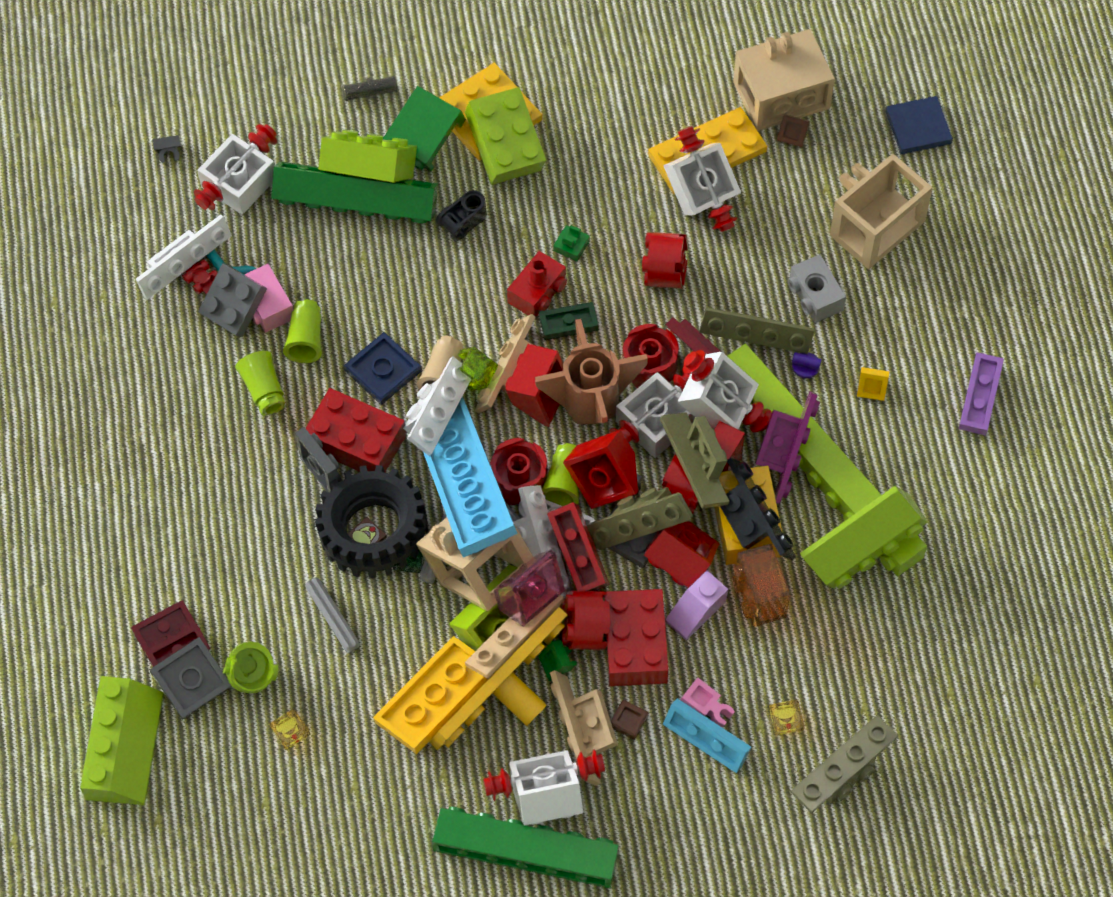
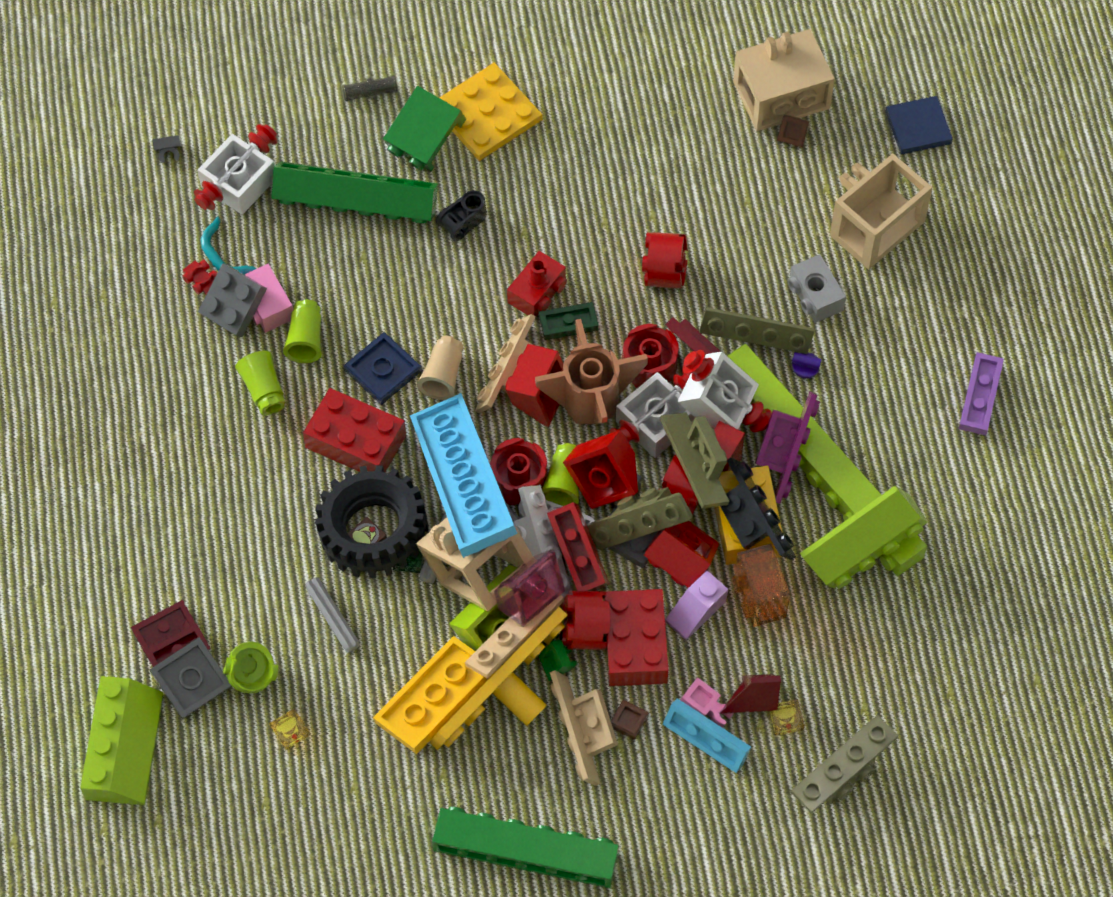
(181, 256): white bracket -> none
(322, 466): dark grey plate -> none
(367, 156): lime brick -> none
(435, 407): white bracket -> none
(477, 367): clear neon green panel -> none
(505, 136): lime brick -> none
(546, 784): white brick -> none
(571, 242): green tile -> none
(703, 179): white brick -> none
(732, 130): yellow plate -> none
(755, 694): none -> dark red slope
(872, 383): yellow tile -> none

